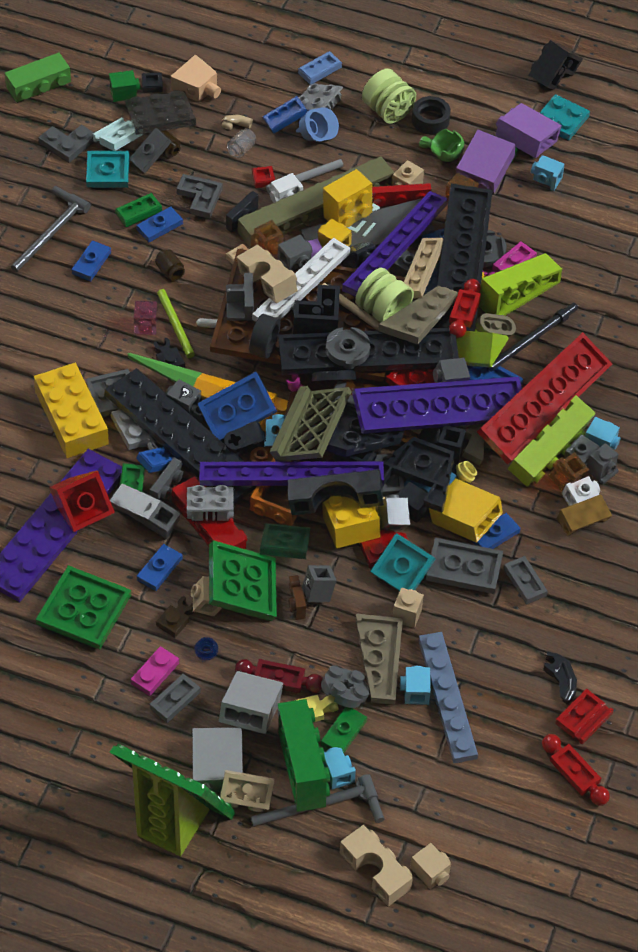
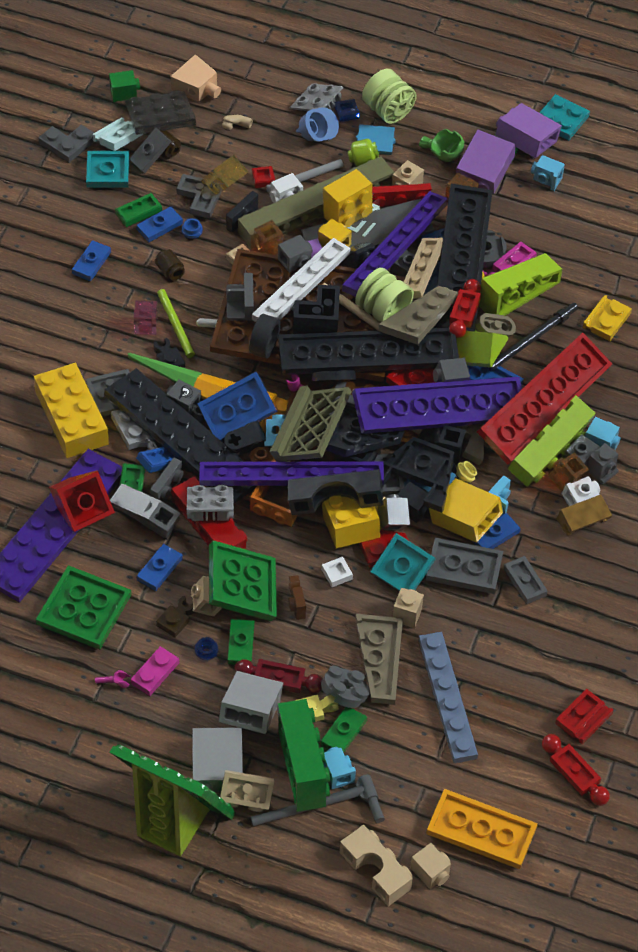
(37, 77): bright green brick -> none
(75, 205): dark grey bar -> none
(116, 678): none -> dark pink hand
(152, 82): black tile -> none
(175, 698): dark grey plate -> none
(192, 228): none -> blue plate
(225, 174): none -> clear yellow hinge
(240, 640): none -> green plate
(241, 143): clear brick -> none
(275, 278): tan arch -> none
(285, 114): blue plate -> none
(285, 541): clear green plate -> none
(319, 583): dark grey brick -> none
(320, 68): medium blue plate -> none
(337, 572): none -> white plate
(346, 110): none -> clear blue plate
(347, 357): dark grey plate -> none
(363, 151): none -> lime head
(381, 135): none -> dark azure piece
(416, 685): medium azure brick -> none
(431, 103): black tyre -> none
(482, 828): none -> light orange plate
(502, 490): none -> medium azure bracket
(554, 63): black brick -> none
(563, 673): black piece -> none
(607, 318): none -> yellow plate

